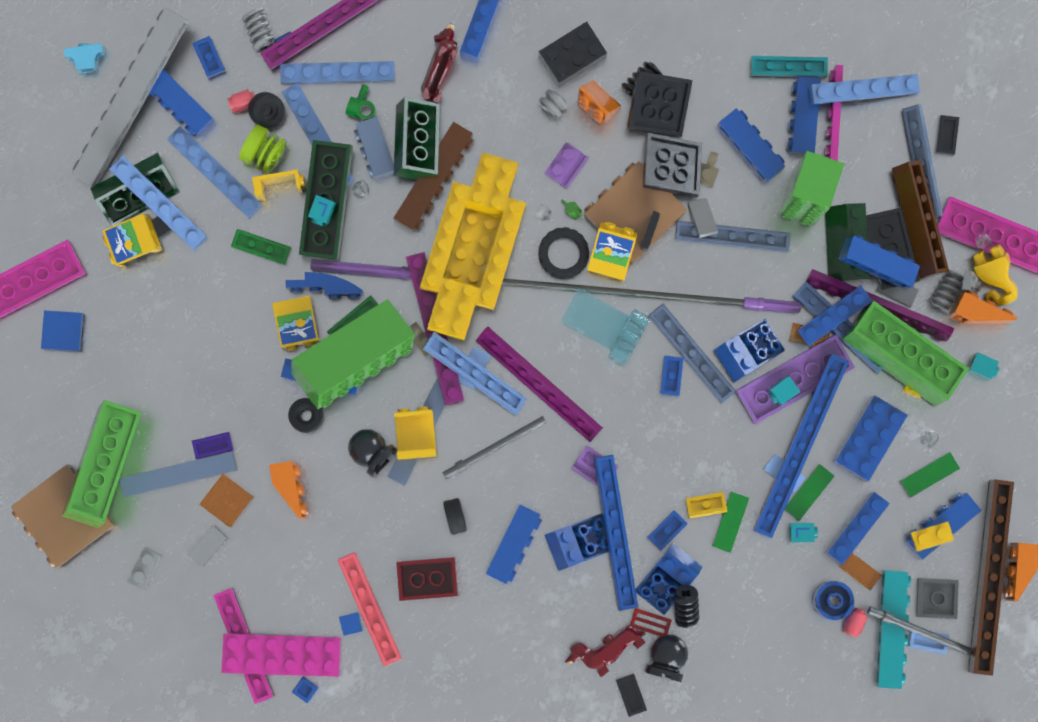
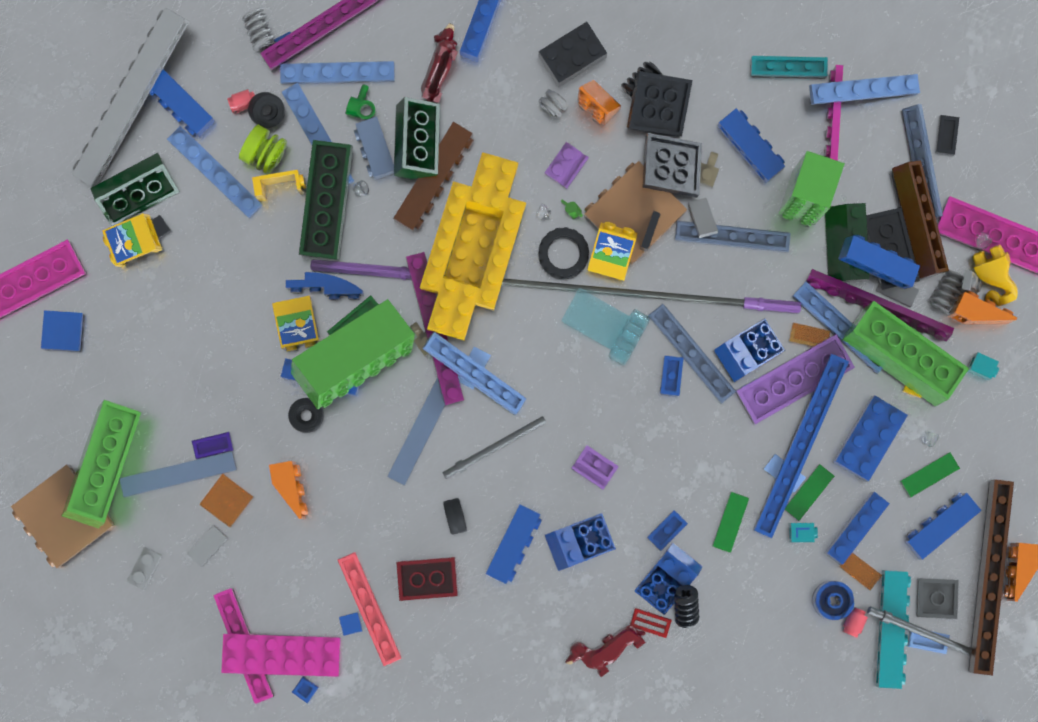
(85, 56): medium azure brick -> none
(157, 202): medium blue plate -> none
(208, 57): blue plate -> none
(261, 247): green tile -> none
(321, 210): teal brick -> none
(369, 450): black tile -> none
(415, 433): yellow panel -> none
(539, 384): magenta plate -> none
(615, 532): blue tile -> none
(631, 695): black tile -> none
(668, 657): black tile -> none
(706, 505): yellow plate -> none
(783, 390): teal brick -> none
(804, 118): blue brick -> none
(834, 315): blue brick -> none
(932, 536): yellow plate -> none

